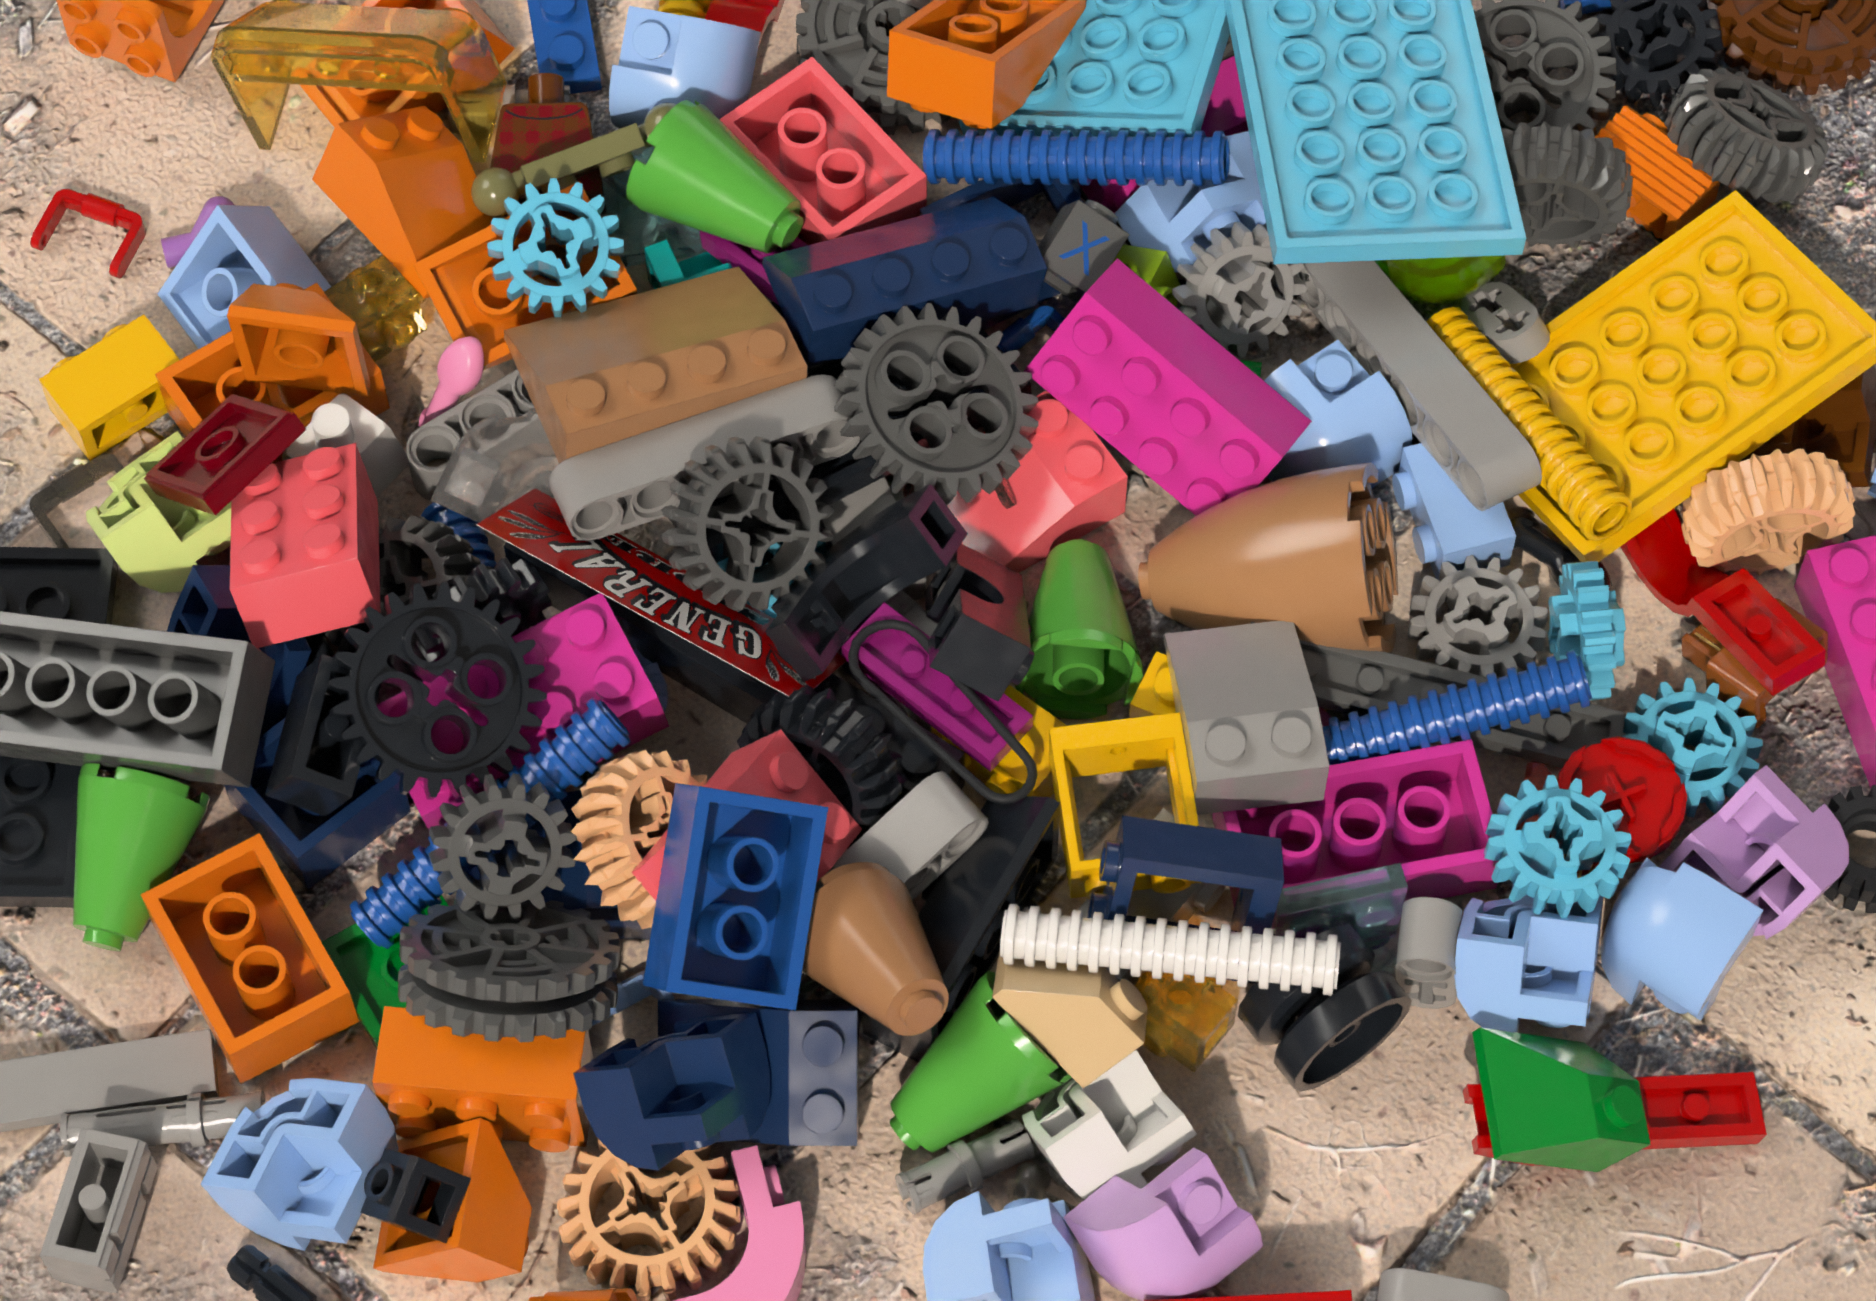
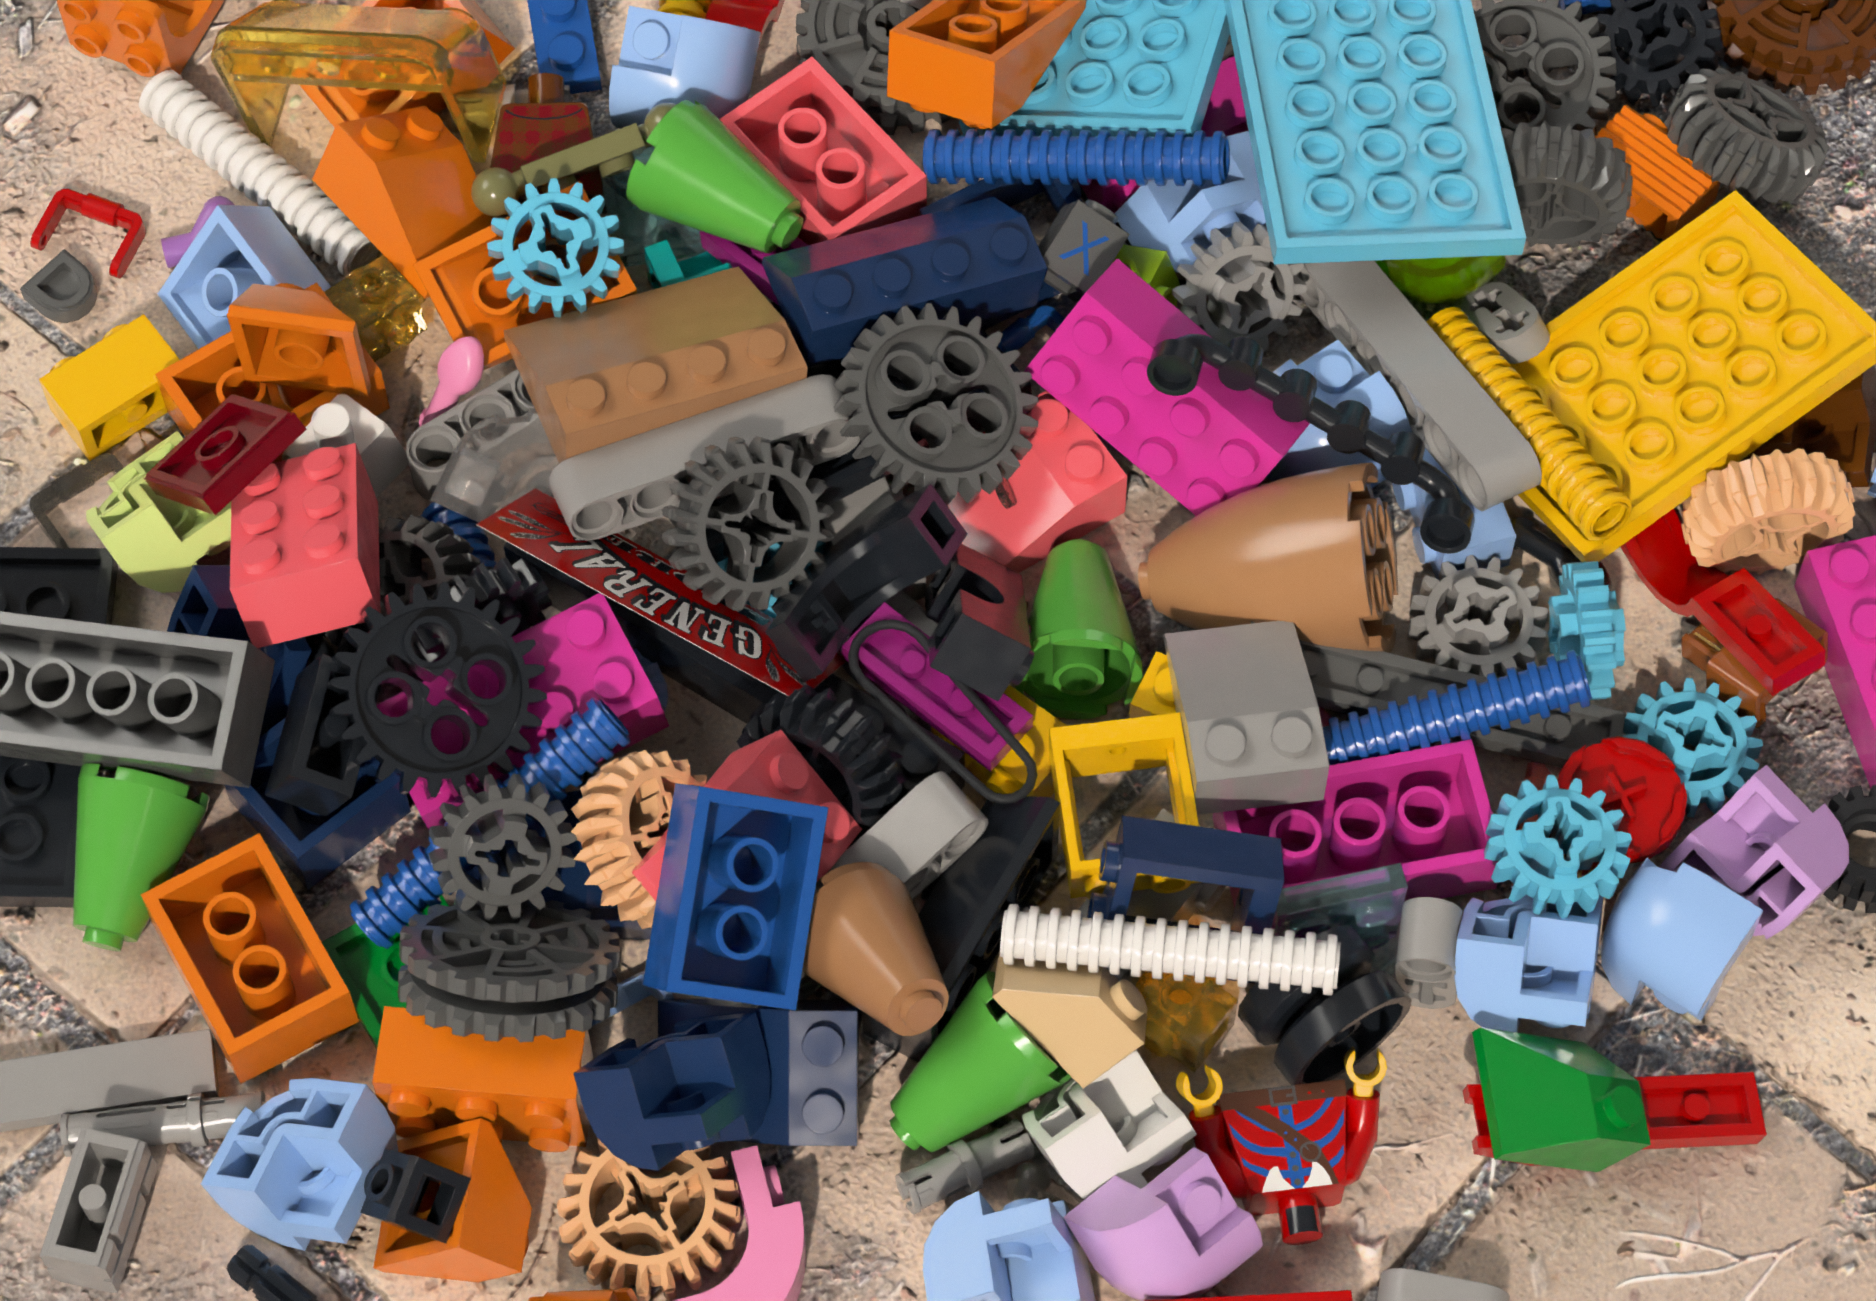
(61, 289): none -> dark grey tile
(255, 170): none -> white piece
(1175, 372): none -> black bar
(1289, 1144): none -> torso

